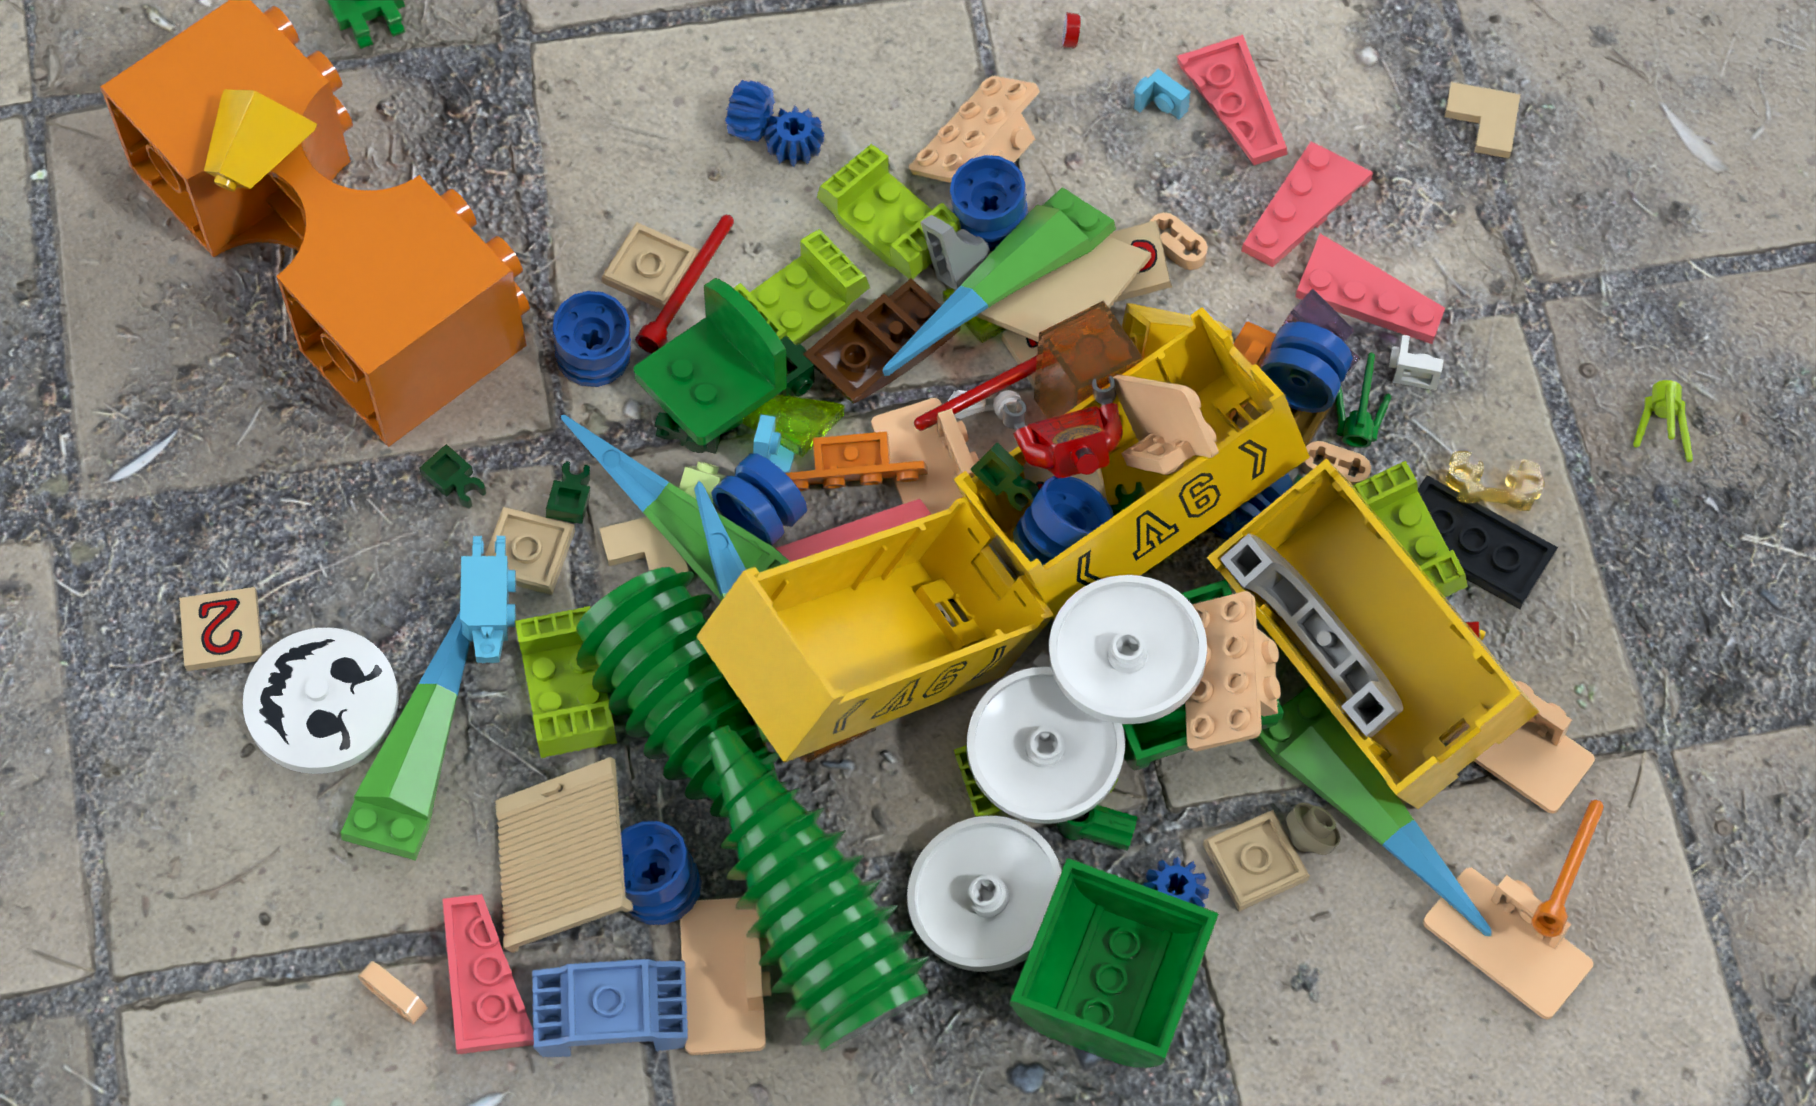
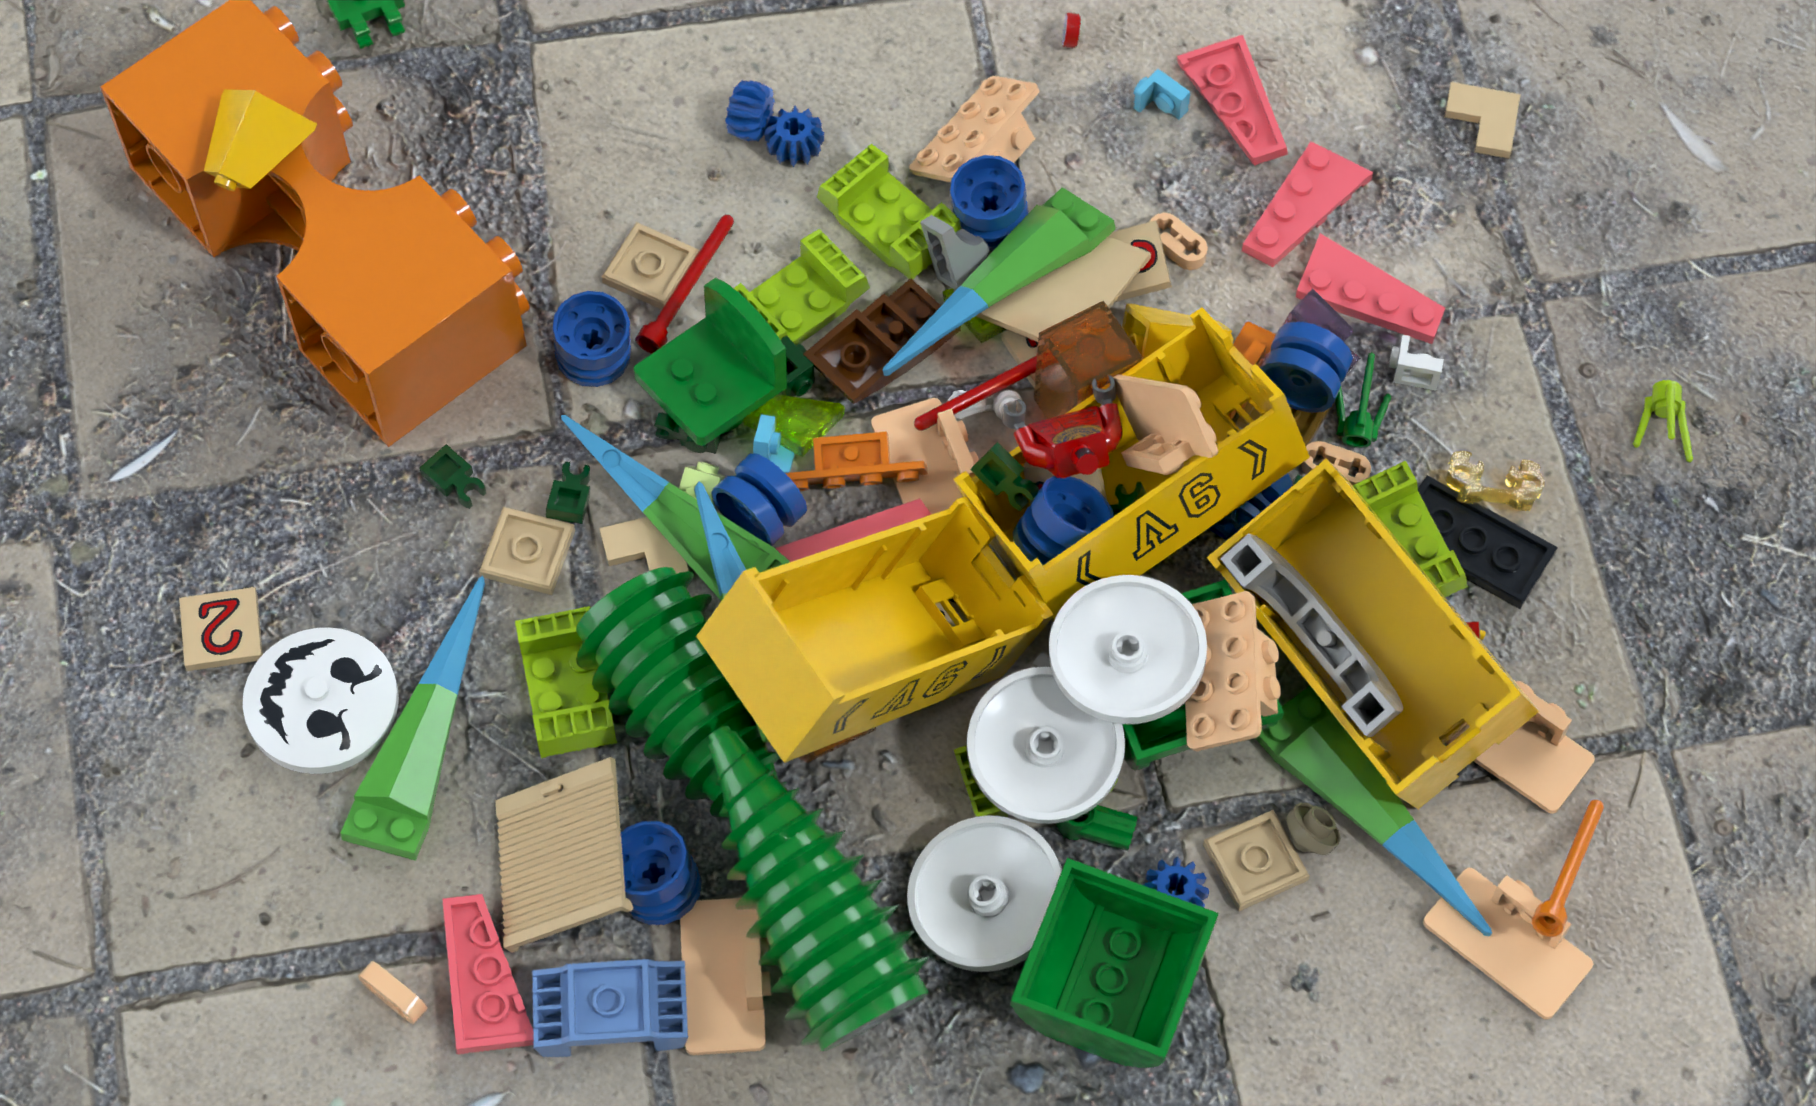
(485, 599): medium azure hinge -> none

